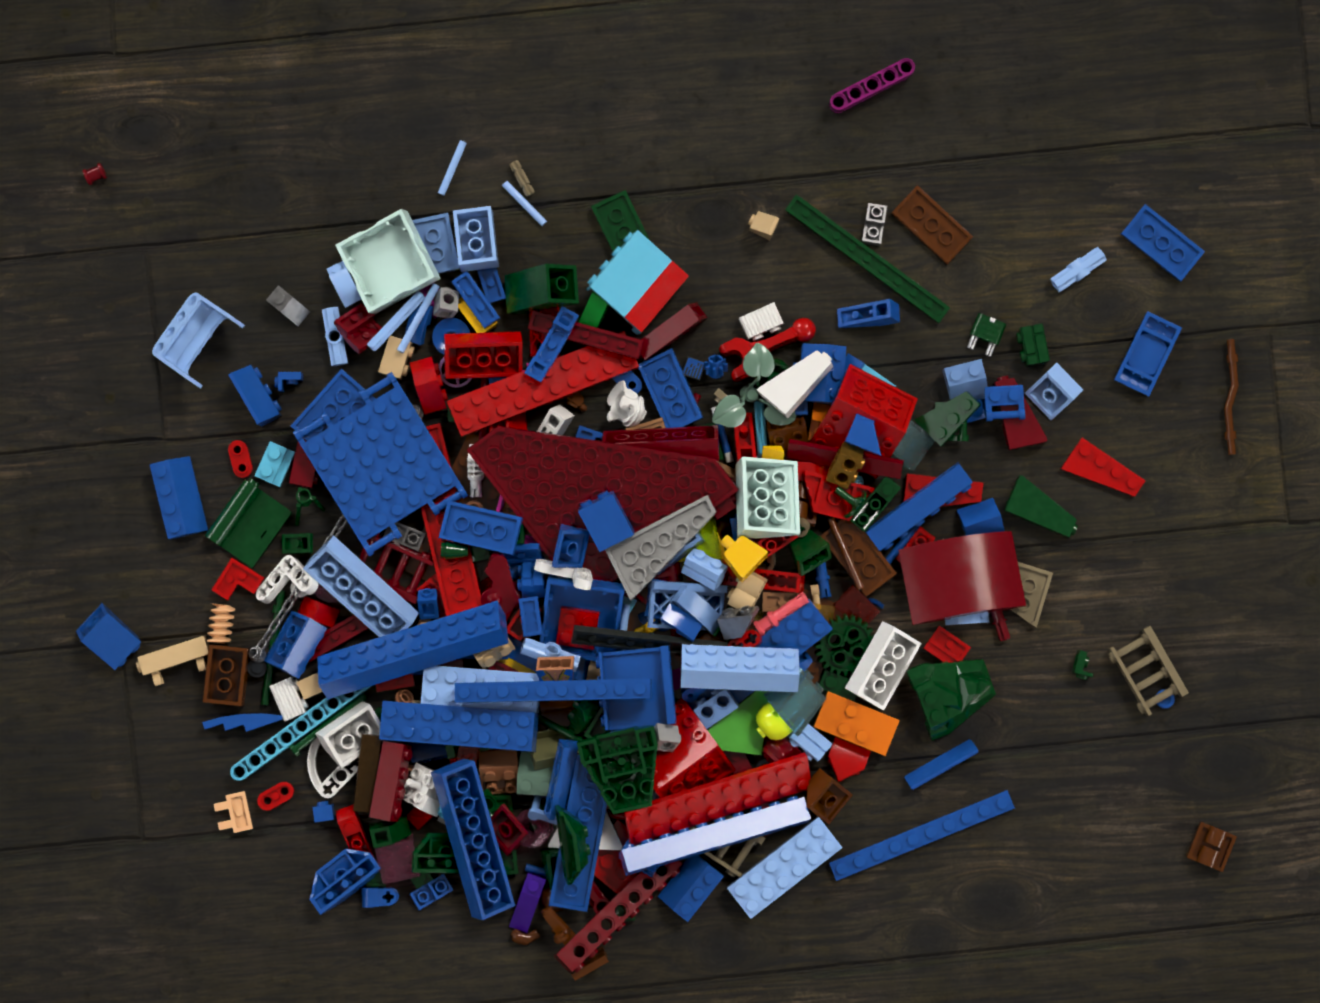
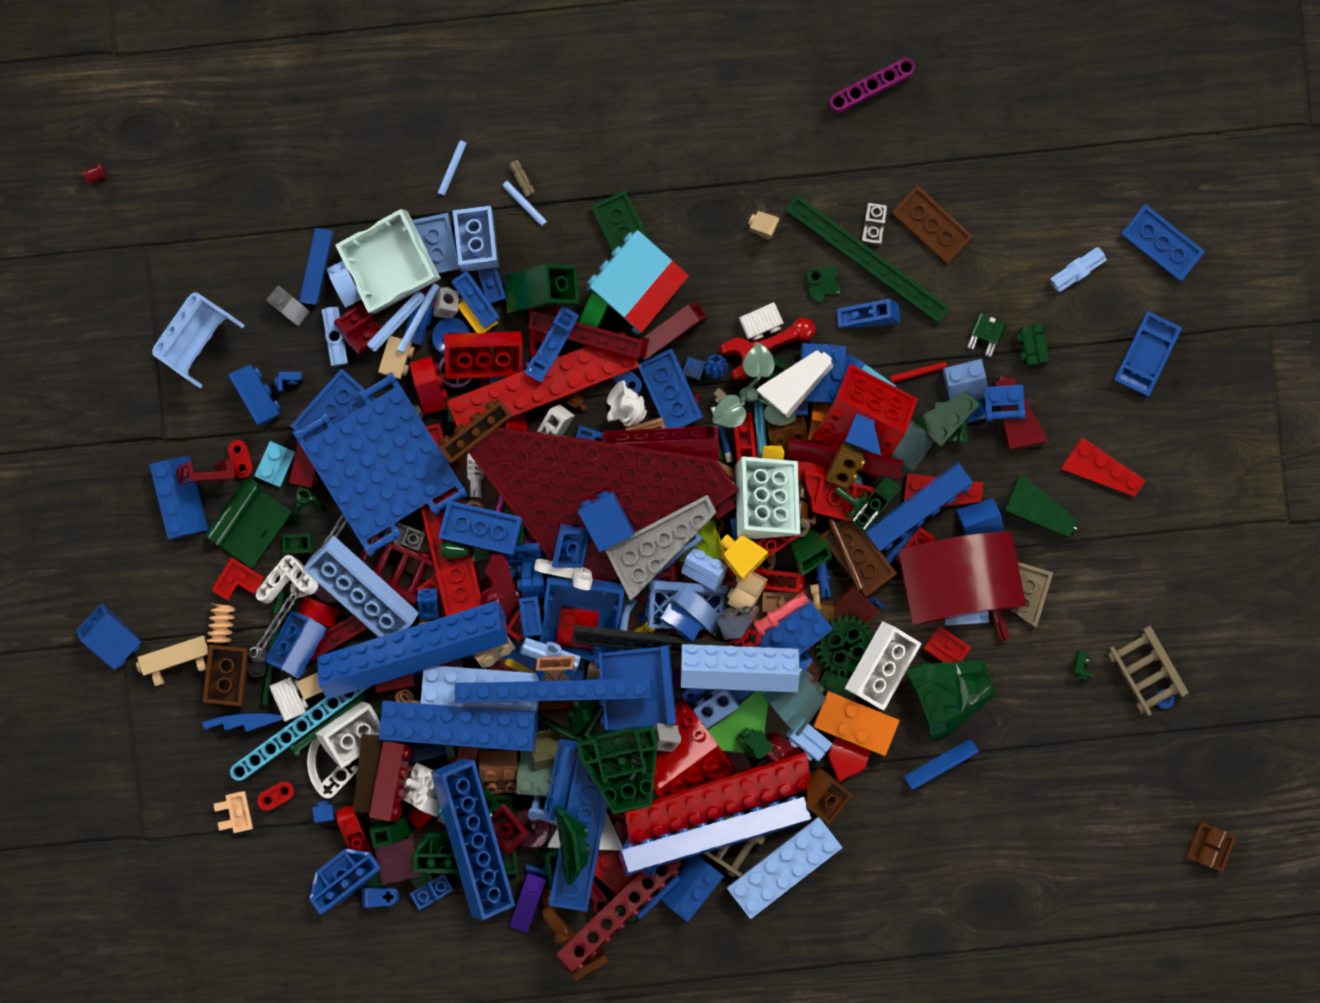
(223, 472): none -> dark red panel
(316, 266): none -> blue slope
(474, 431): none -> reddish brown brick
(524, 939): reddish brown arm -> none
(659, 896): none -> blue bar
(754, 743): none -> dark green brick
(771, 723): neon yellow cylinder -> none
(825, 284): none -> dark green plate
(918, 372): none -> red bar
(921, 835): blue plate -> none
(1053, 391): light blue slope -> none
(1230, 434): reddish brown bar -> none

